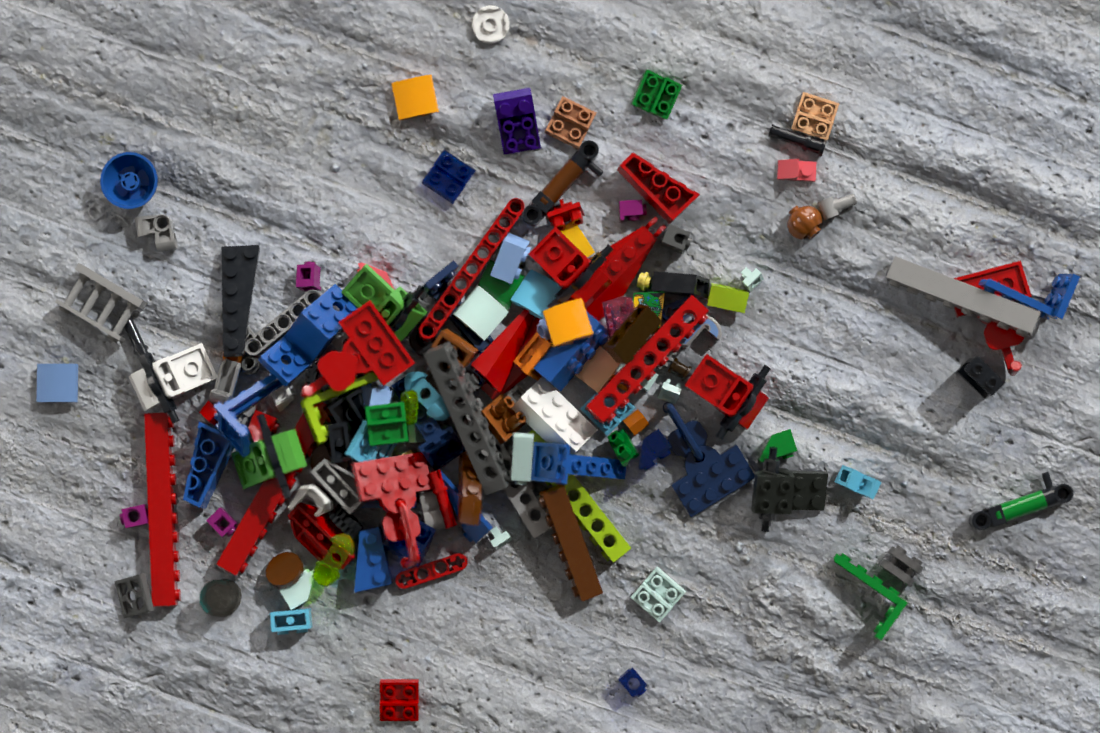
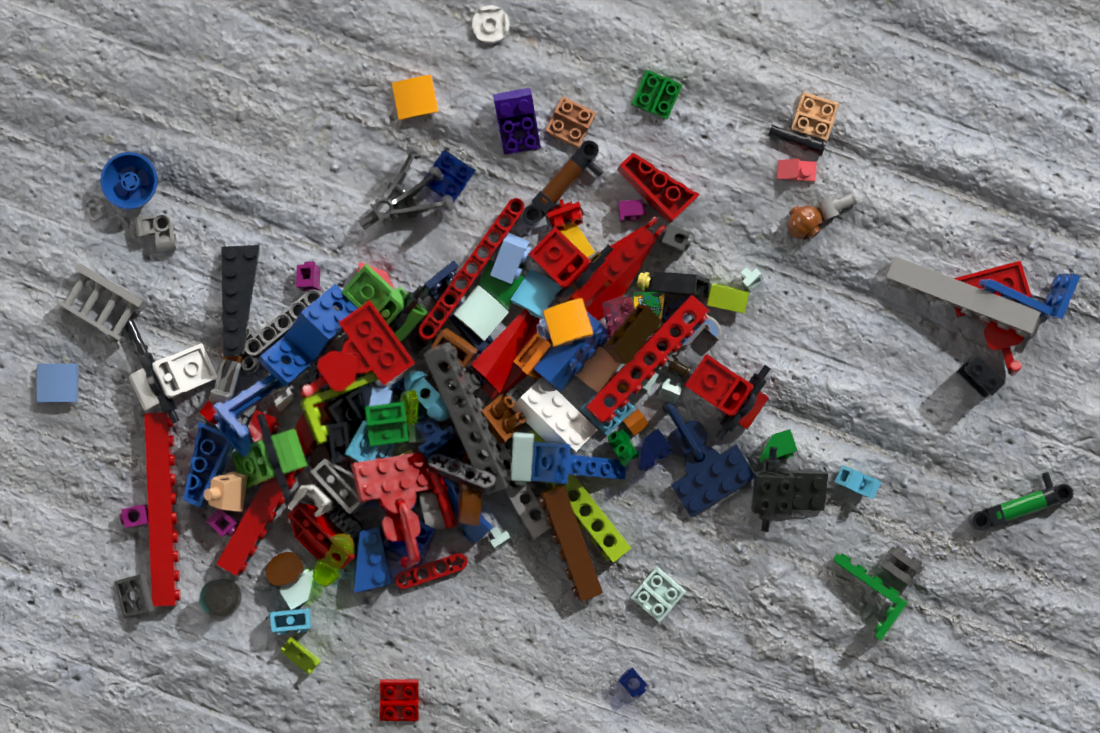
(227, 491): none -> light nougat torso
(300, 655): none -> lime hinge
(405, 195): none -> dark grey piece
(463, 471): none -> black beam

